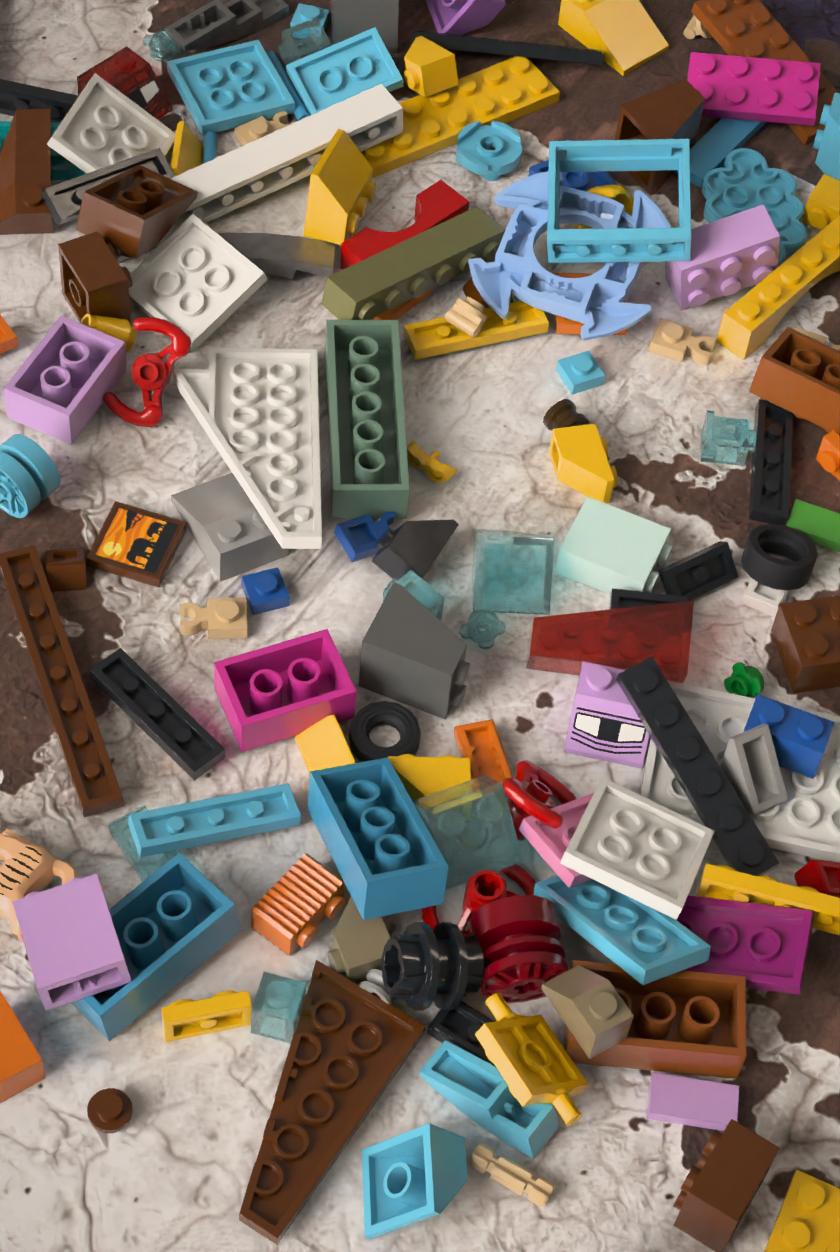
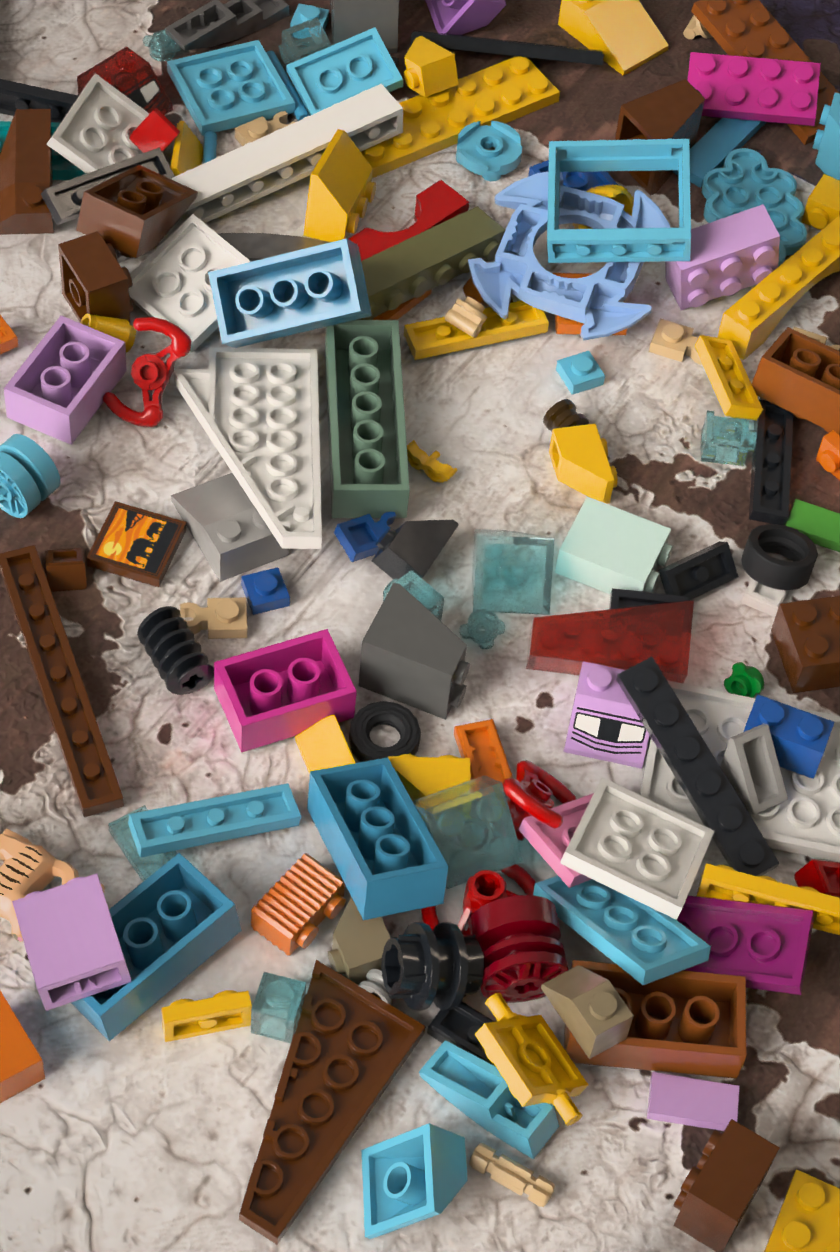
(109, 1110): reddish brown plate -> none
(154, 132): none -> red slope
(157, 714): black plate -> none
(175, 651): none -> black piece
(290, 293): none -> dark azure brick
(728, 378): none -> yellow plate

